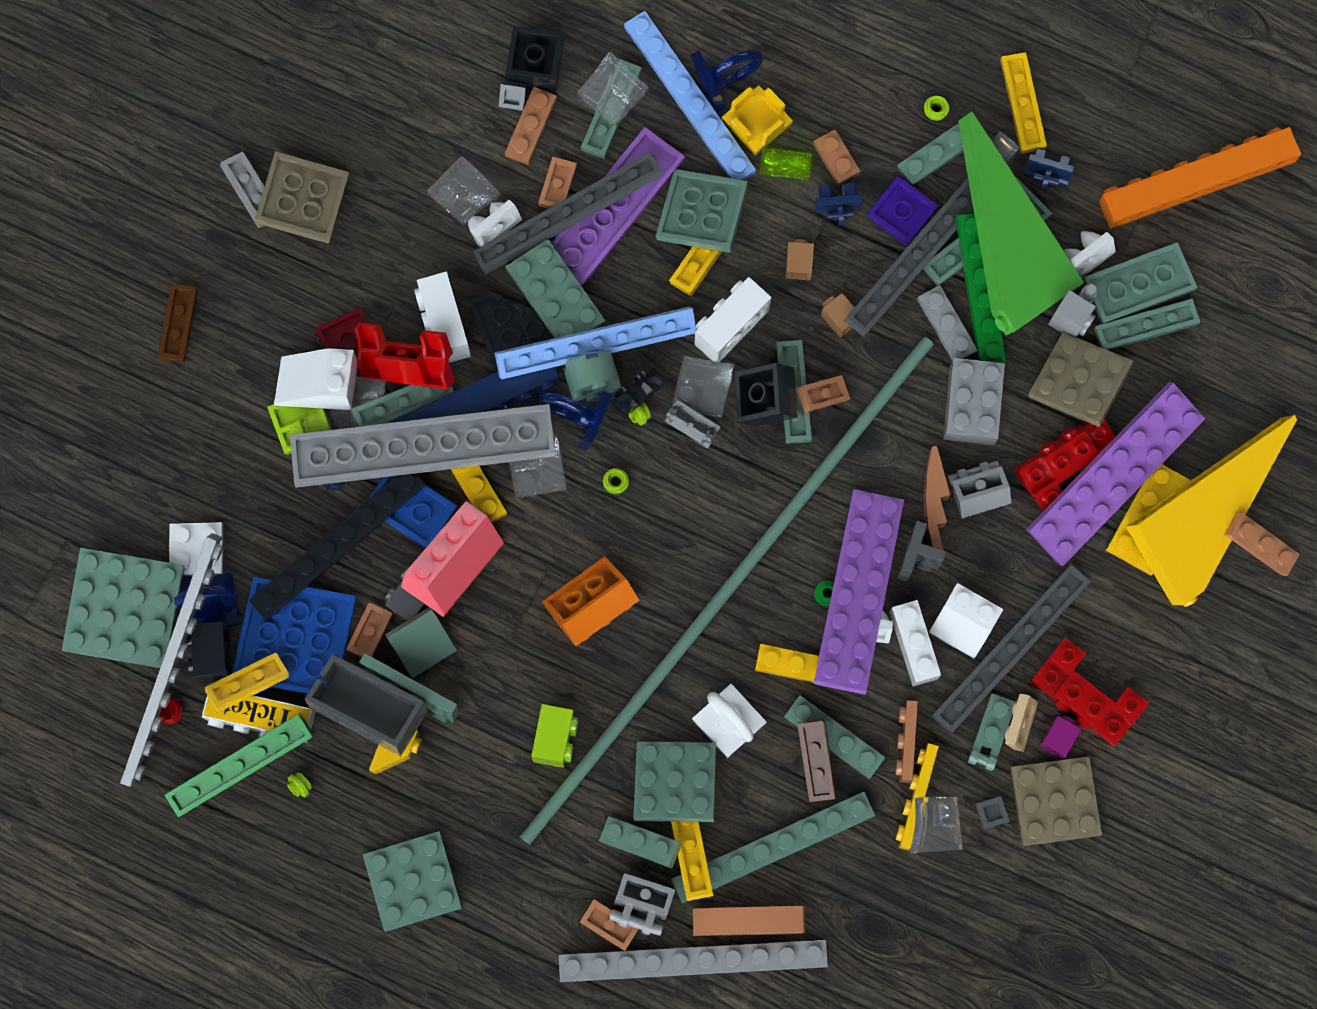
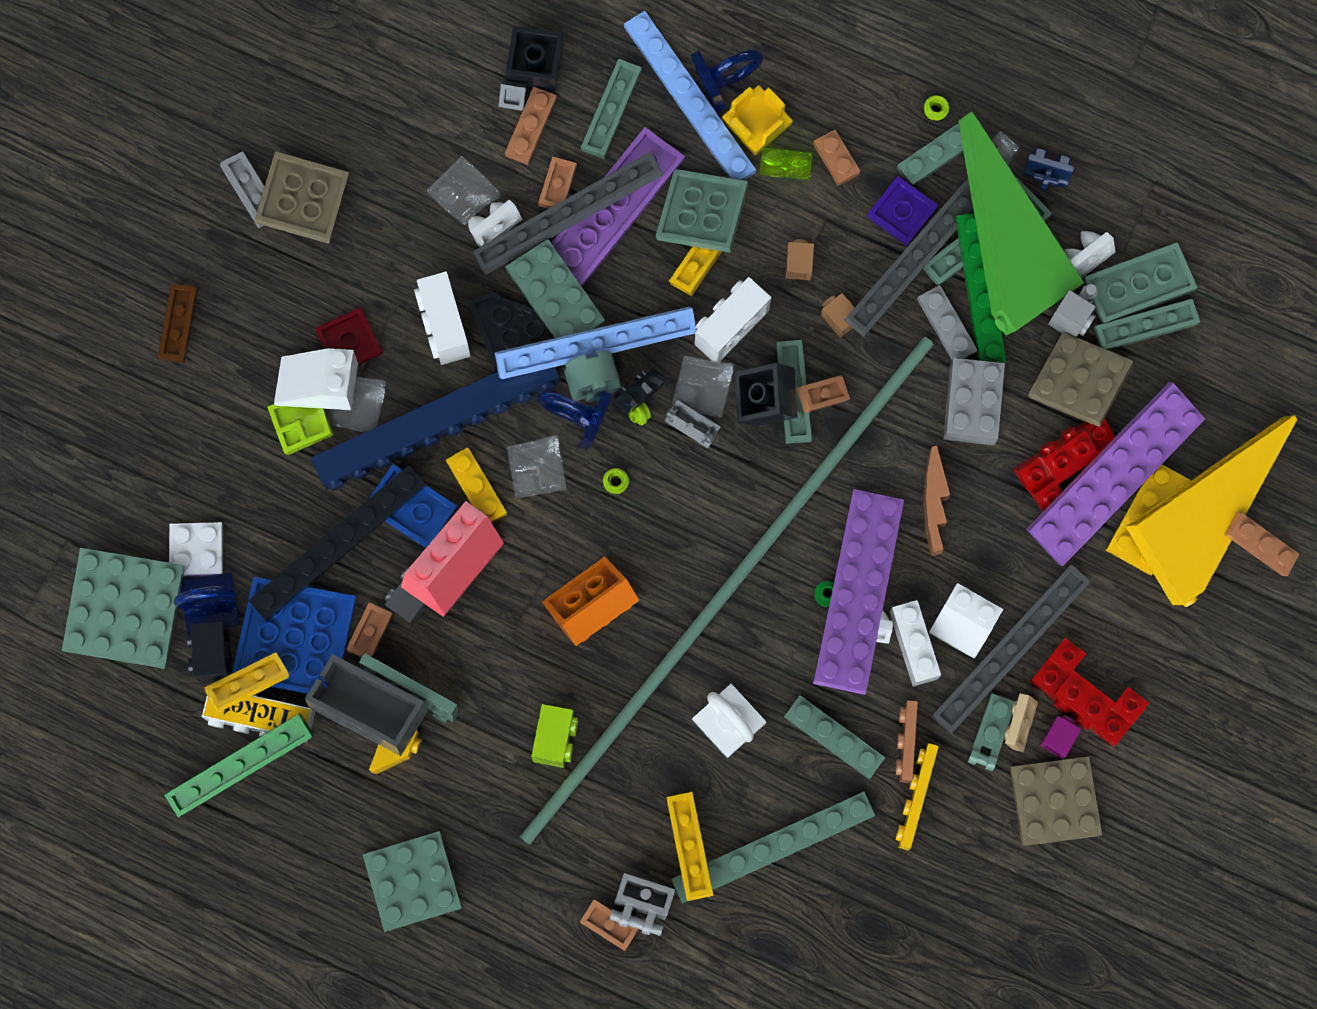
(172, 712): red plate -> none
(176, 650): plate -> none
(299, 785): lime plate -> none
(395, 404): sand green plate -> none
(402, 362): red bracket -> none
(421, 642): sand green tile -> none
(422, 445): light grey plate -> none
(612, 90): clear plate -> none
(640, 842): sand green plate -> none
(675, 781): sand green plate -> none
(693, 961): light grey plate -> none
(749, 920): nougat slope -> none
(786, 663): yellow plate -> none
(817, 760): plate -> none
(838, 206): dark blue hips -> none
(916, 553): dark grey bracket -> none
(936, 825): clear plate -> none
(980, 488): light grey brick -> none
(992, 813): dark grey plate -> none
(1023, 102): yellow plate -> none
(1199, 177): orange brick -> none

